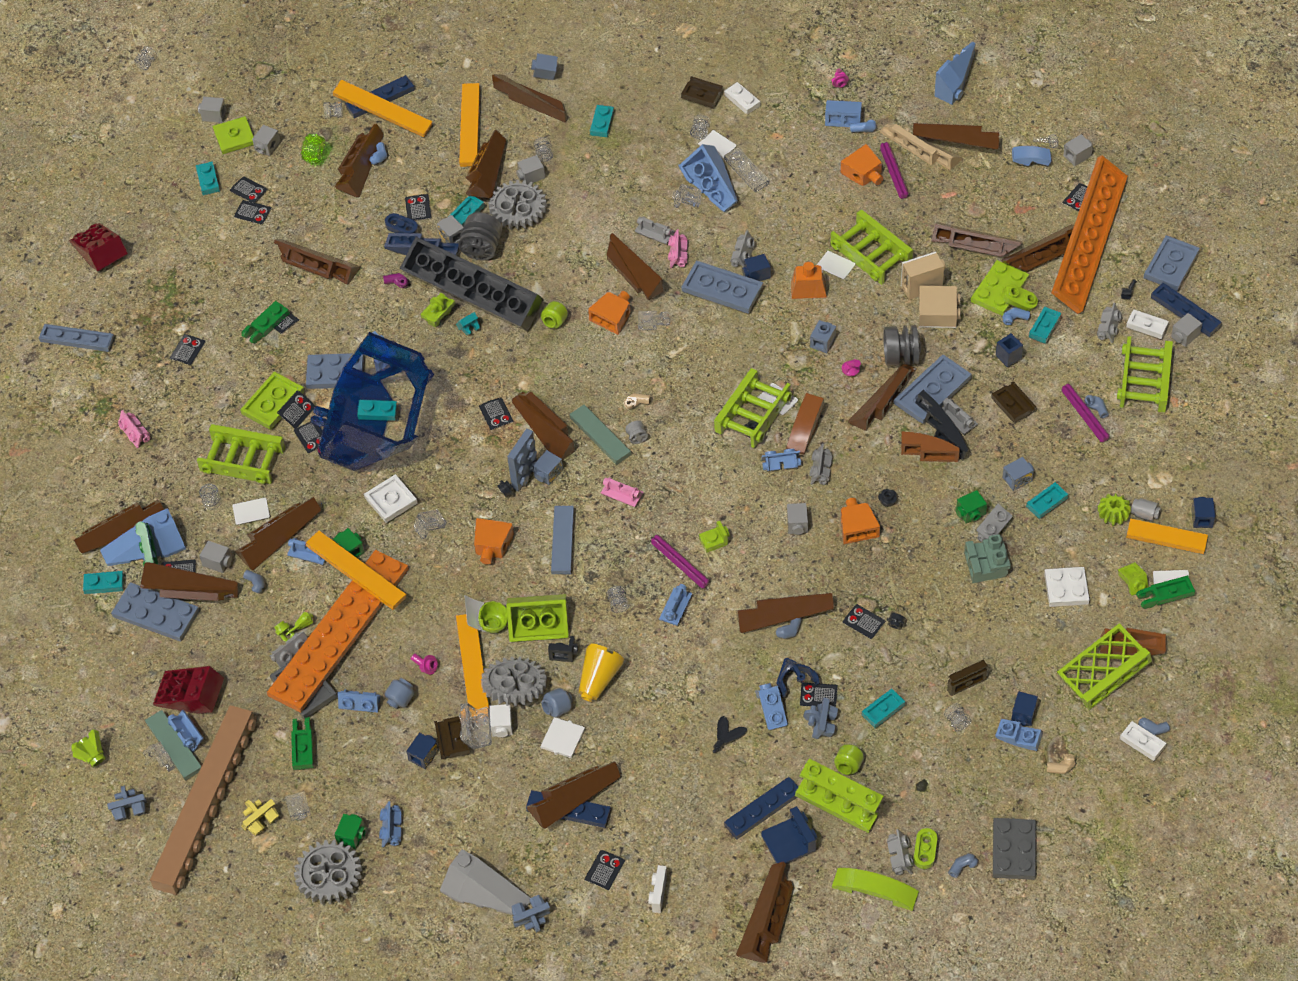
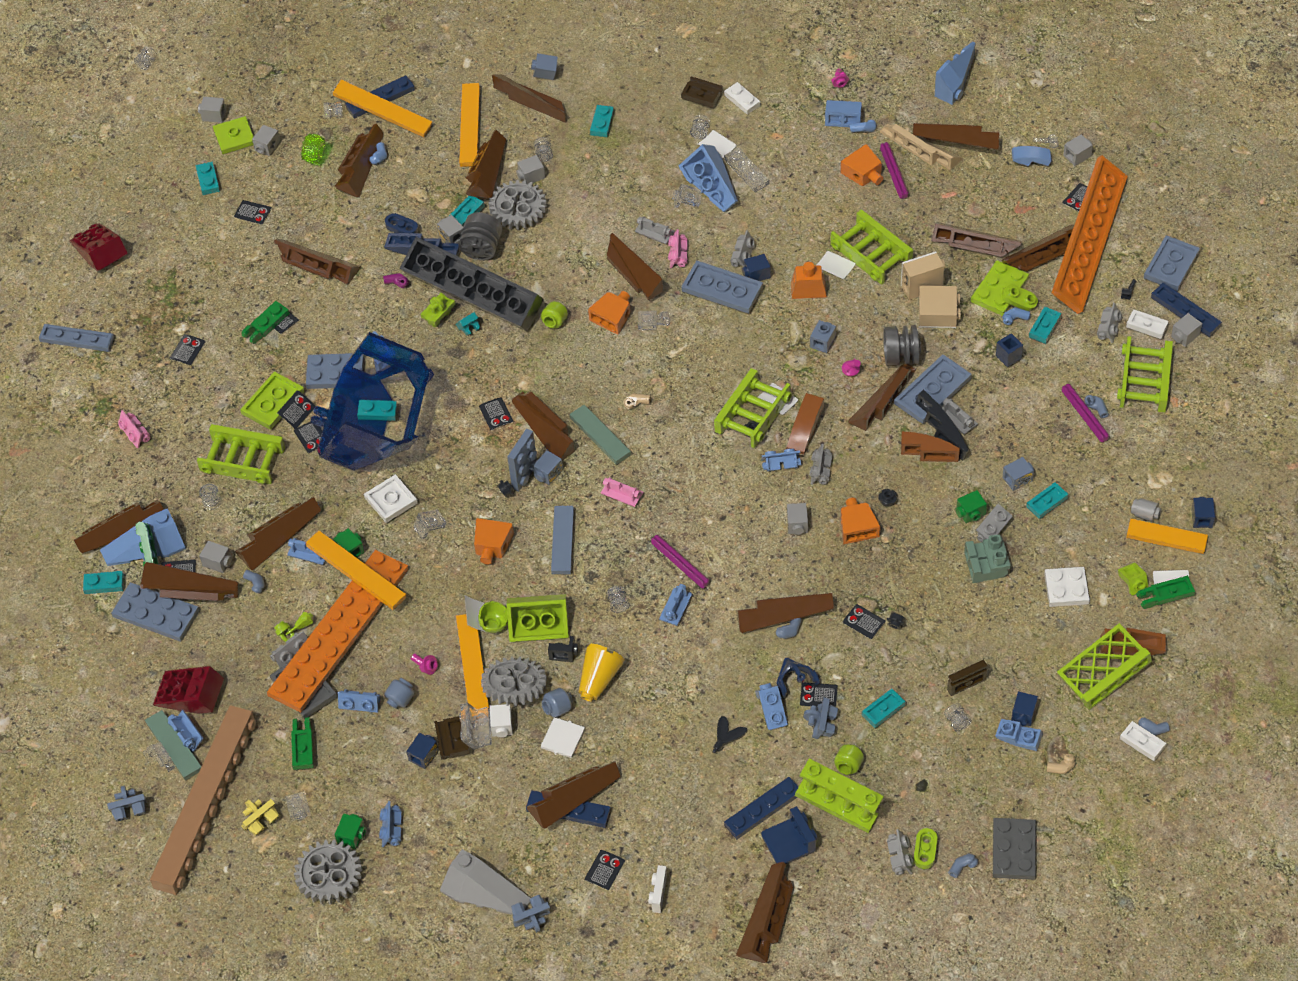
(89, 749): lime rock -> none
(248, 189): black sticker -> none
(251, 511): white sticker -> none
(418, 207): black sticker -> none
(636, 432): light grey wheel -> none
(714, 538): lime bracket -> none
(876, 885): lime slope -> none
(1013, 402): dark brown plate -> none
(1114, 509): lime gear -> none

